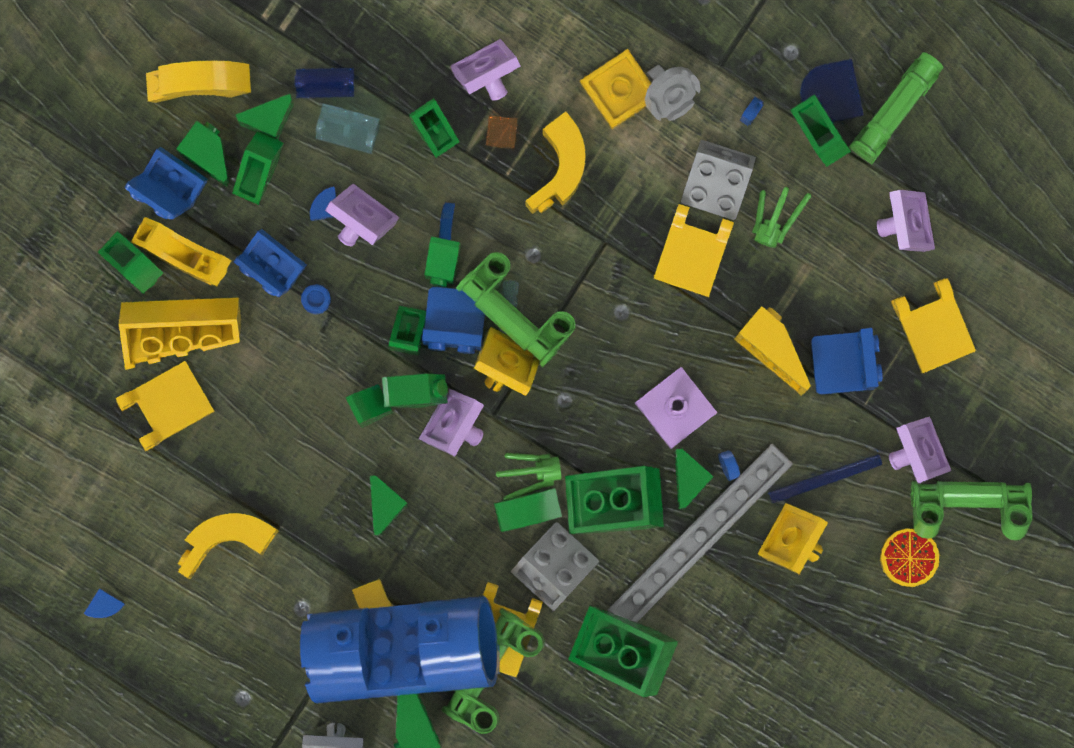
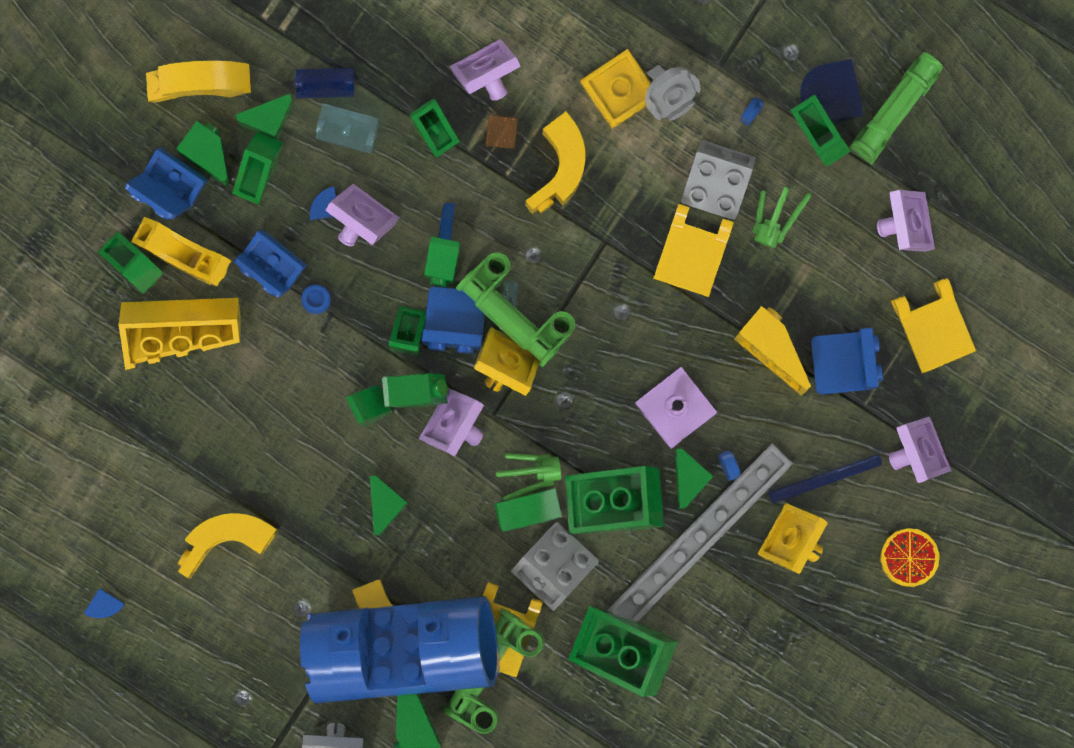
(168, 403): yellow flag -> none
(1011, 499): bright green piece -> none

